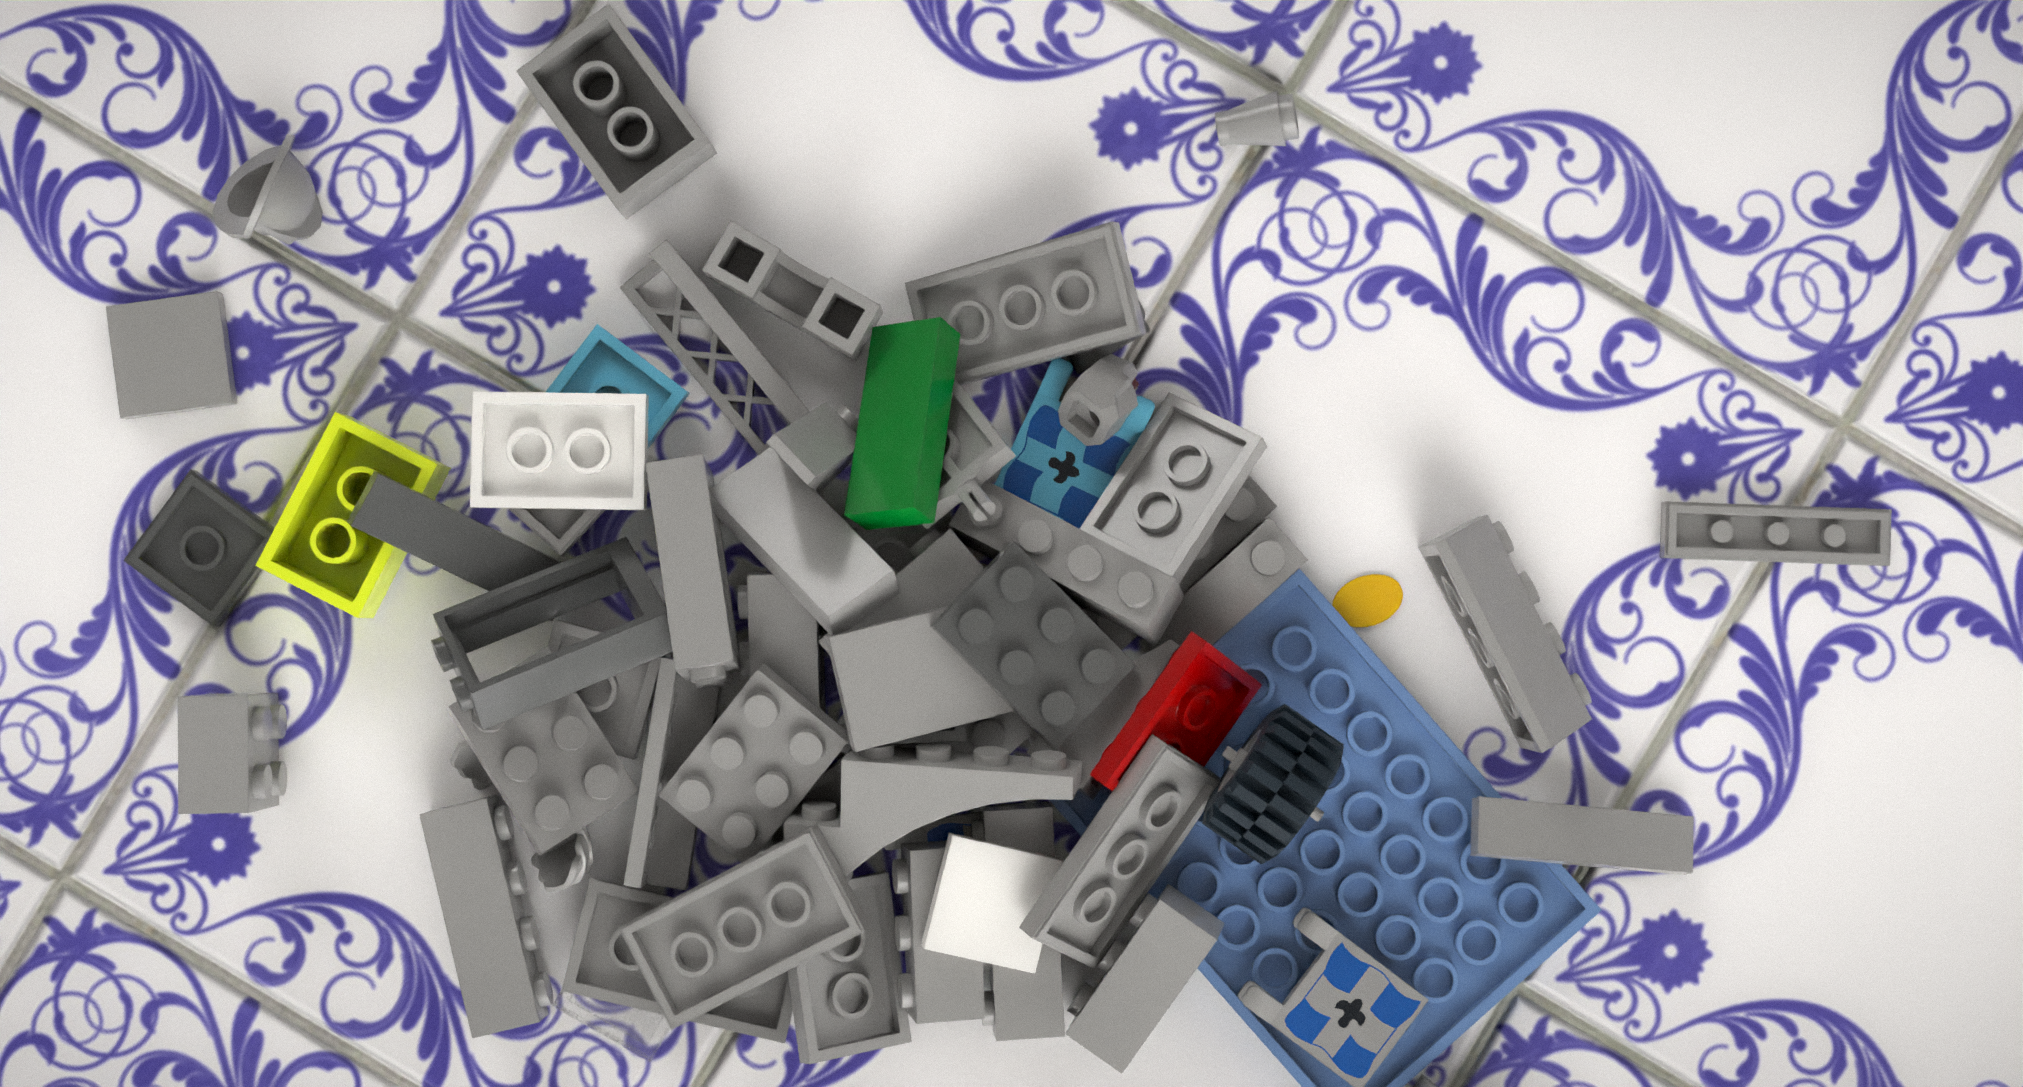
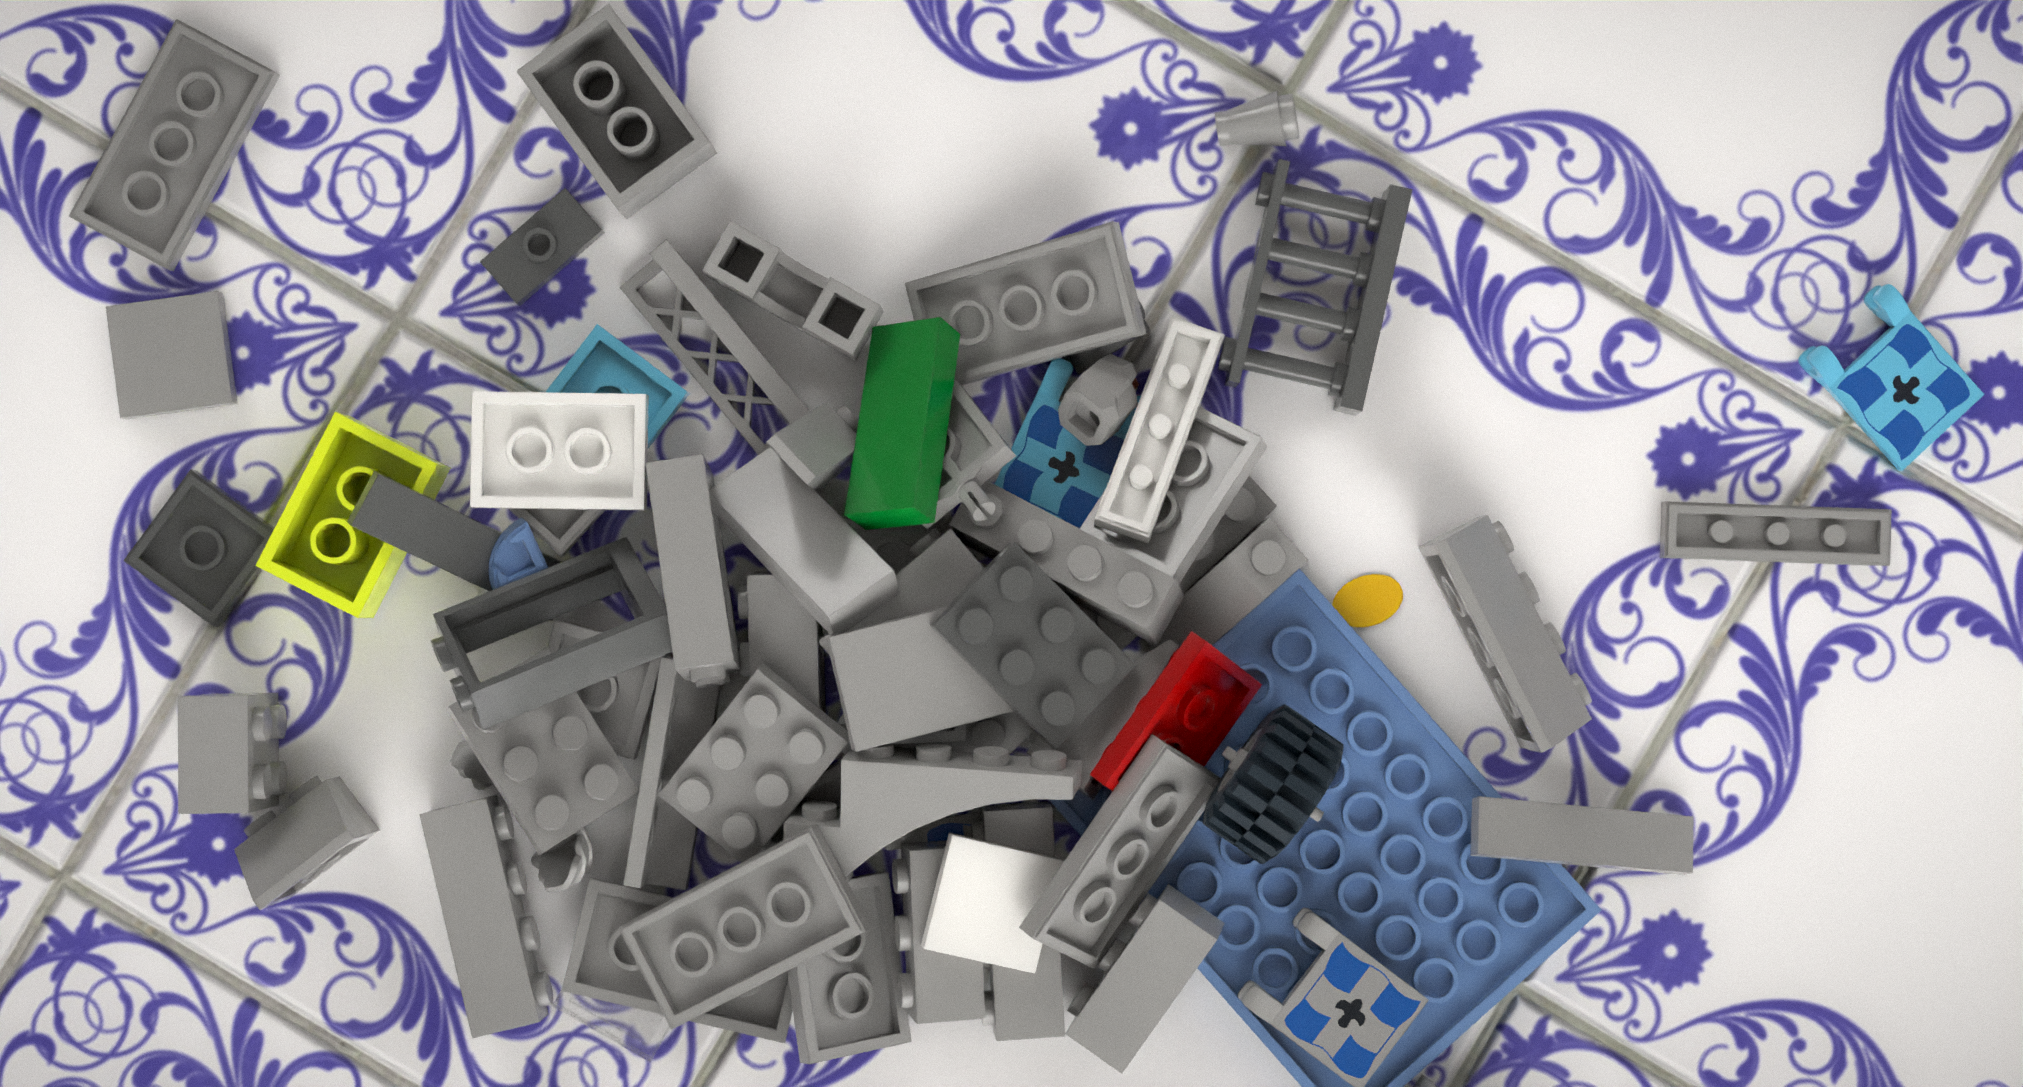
(174, 145): none -> light grey tile
(269, 197): light grey helmet -> none
(302, 841): none -> light grey slope
(515, 555): none -> medium blue tile
(542, 247): none -> dark grey plate
(1159, 430): none -> white tile
(1369, 271): none -> dark grey fence
(1901, 386): none -> medium azure flag

